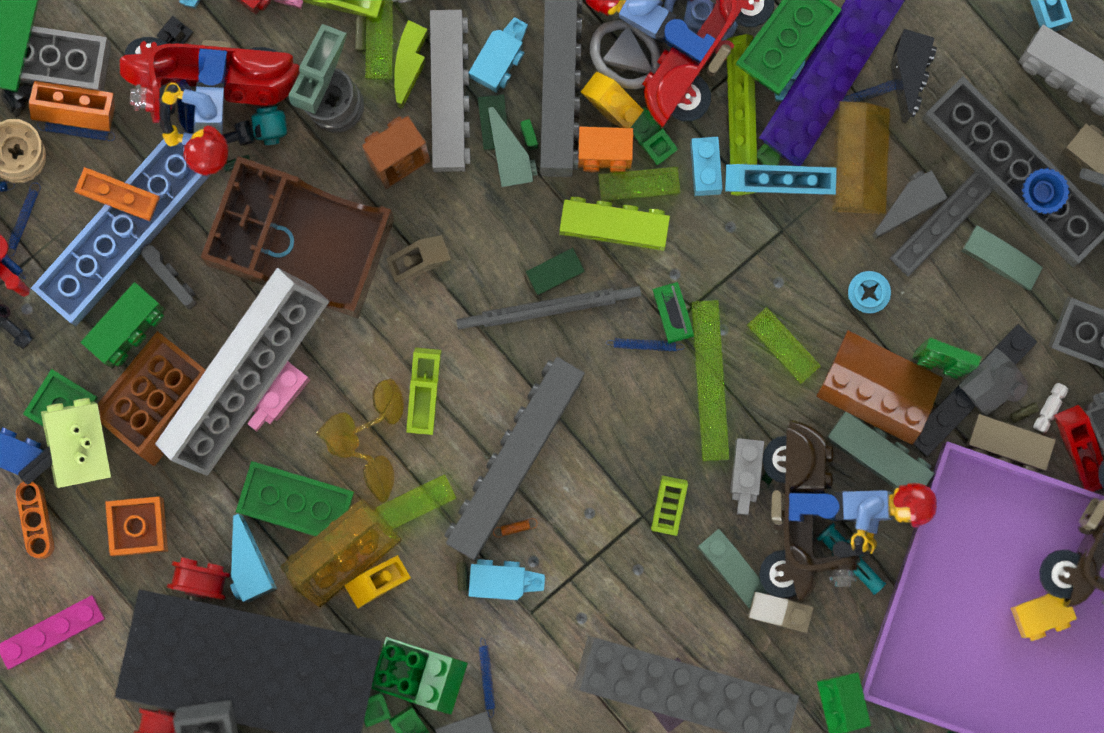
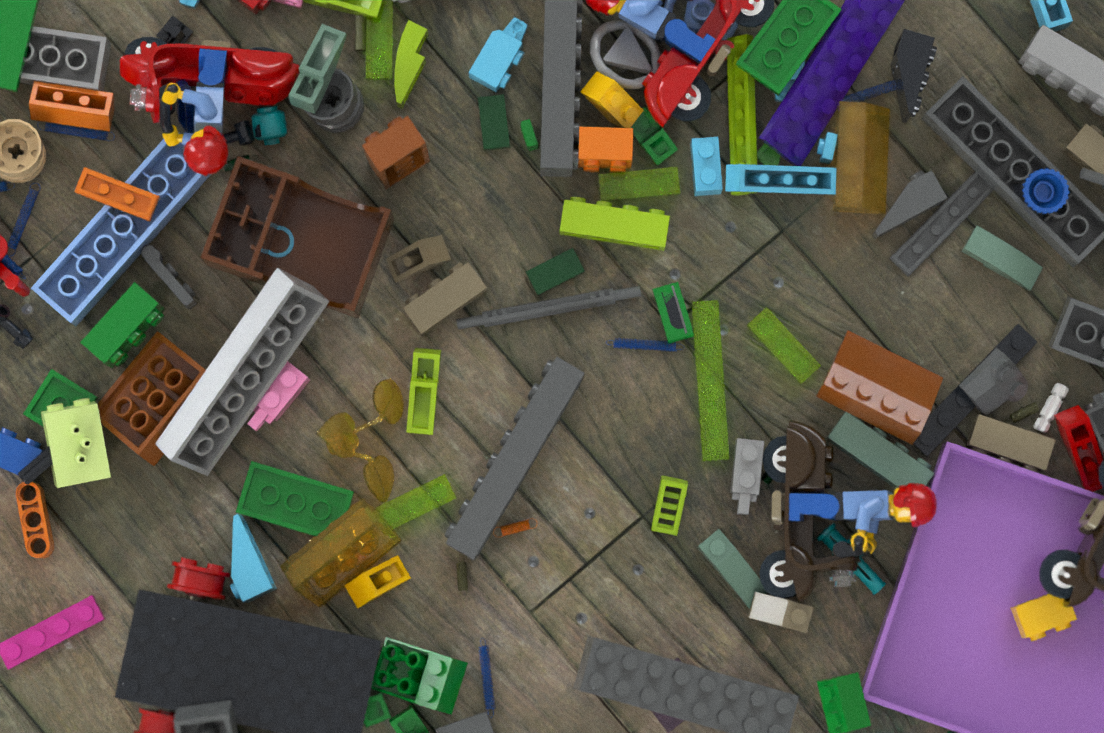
(15, 100): black brick -> none
(136, 526): orange brick -> none
(444, 298): none -> dark tan brick
(448, 90): light grey brick -> none
(503, 581): medium azure hinge -> none
(511, 157): sand green slope -> none
(826, 147): none -> medium azure plate
(881, 293): medium azure gear -> none
(946, 357): green plate -> none

